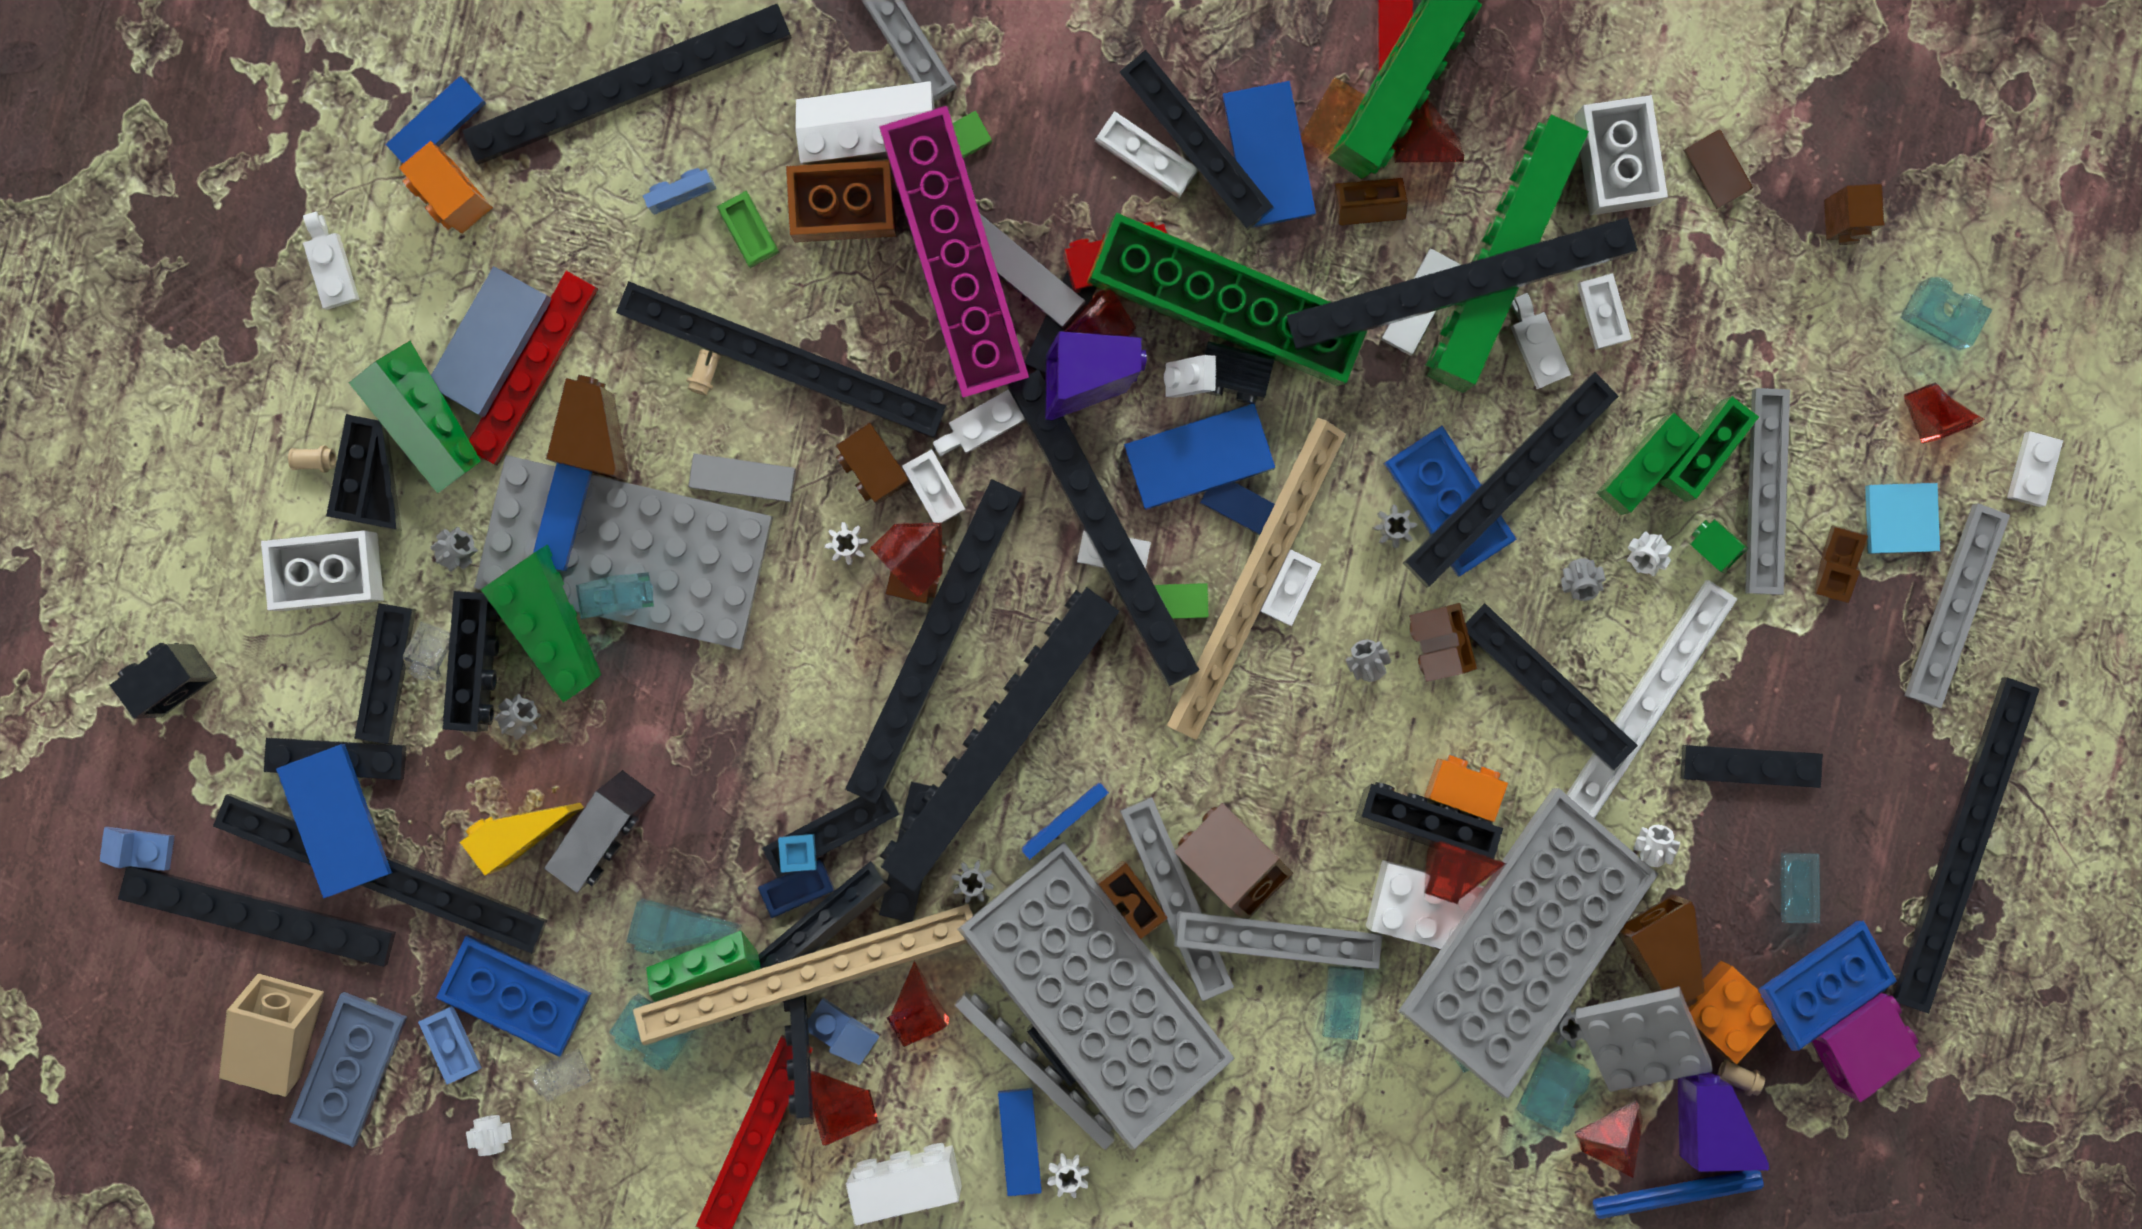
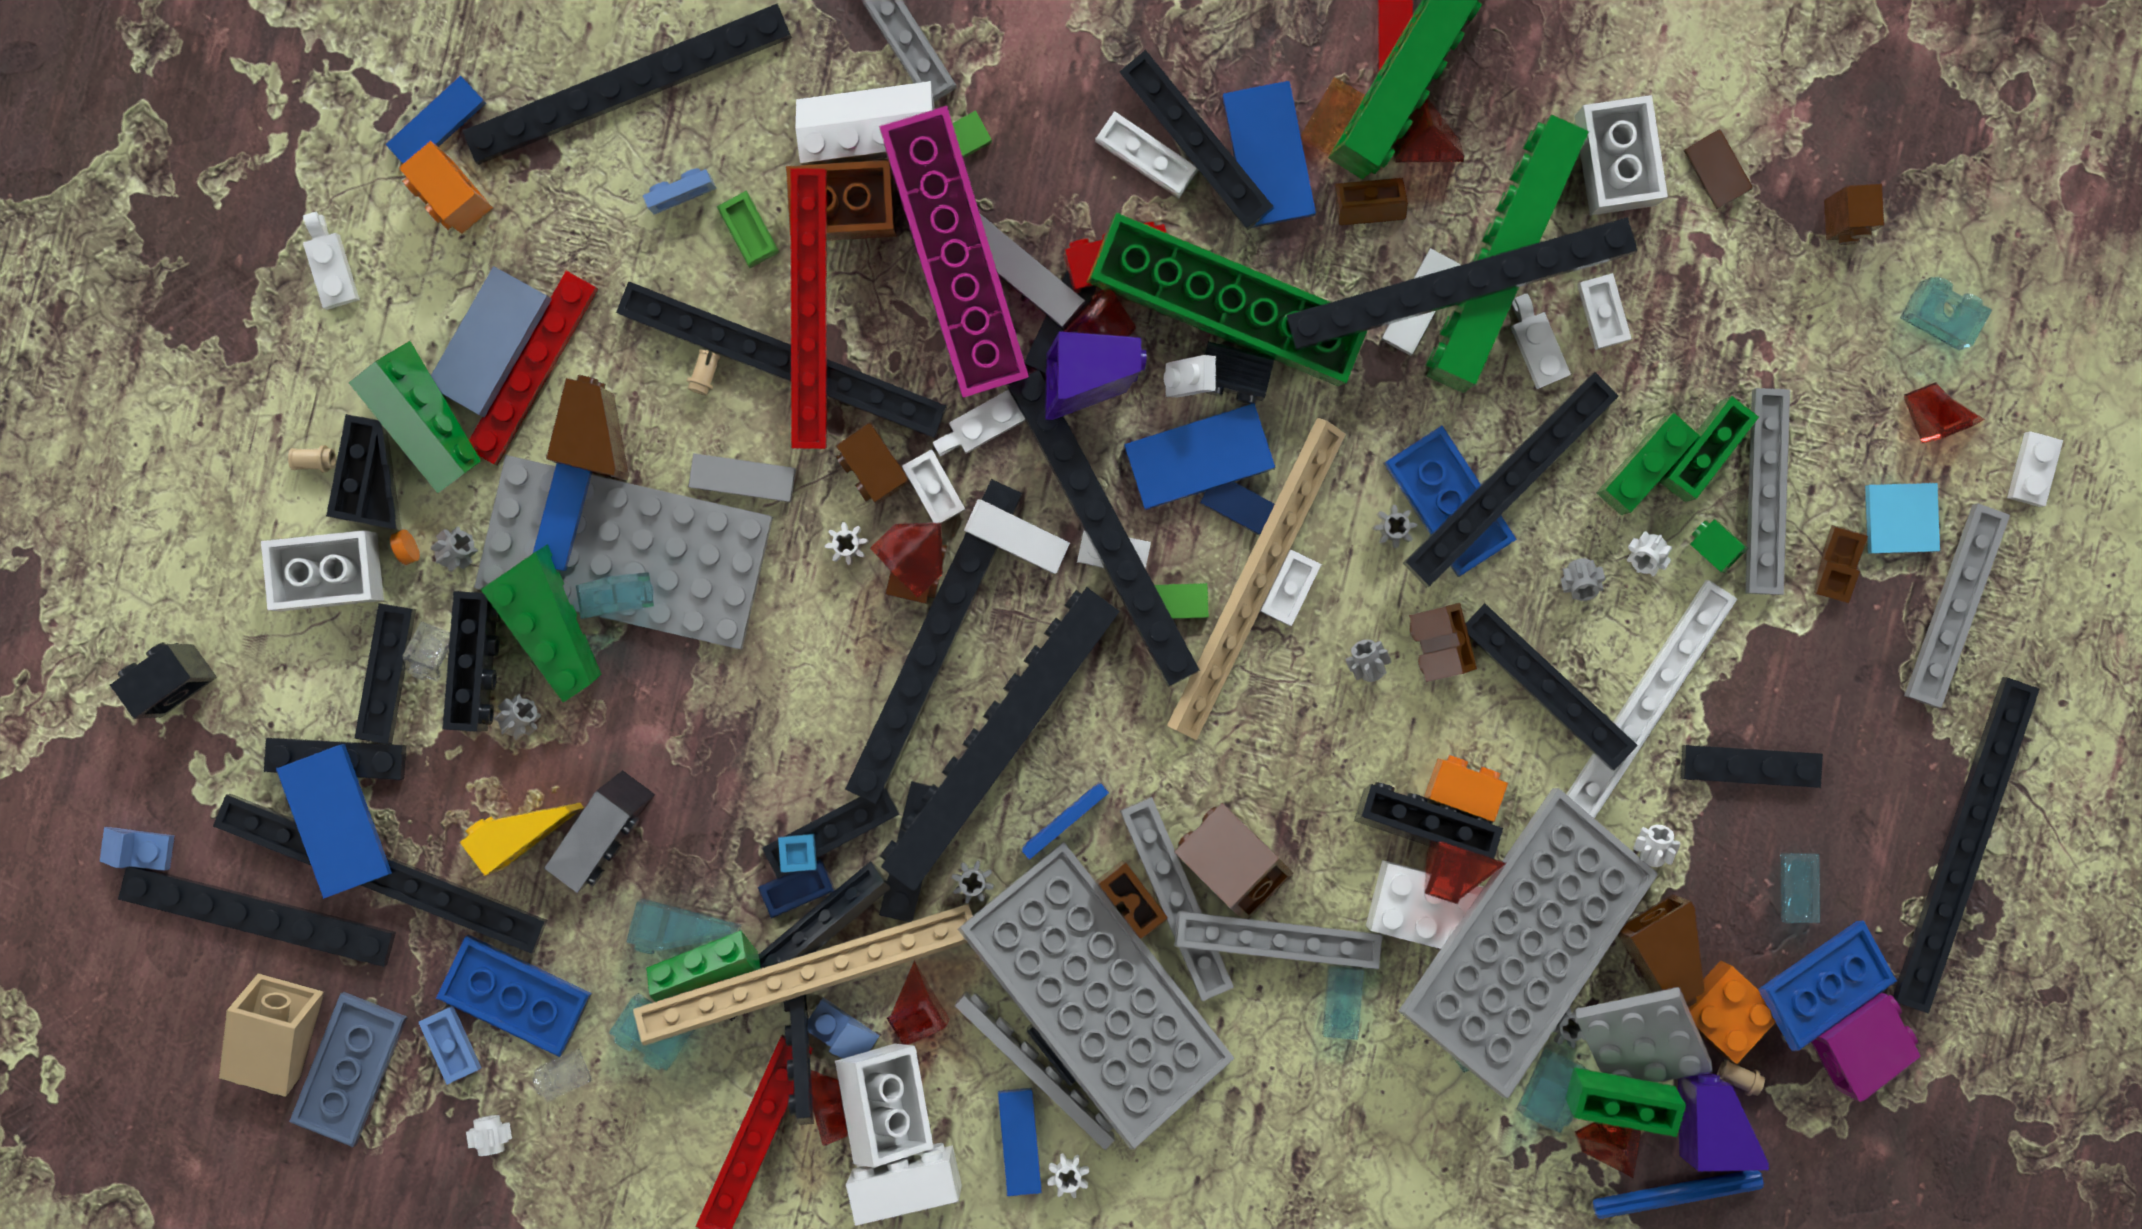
(404, 547): none -> orange tile
(808, 308): none -> red plate
(884, 1105): none -> white brick
(1016, 536): none -> white tile
(1625, 1102): none -> green brick

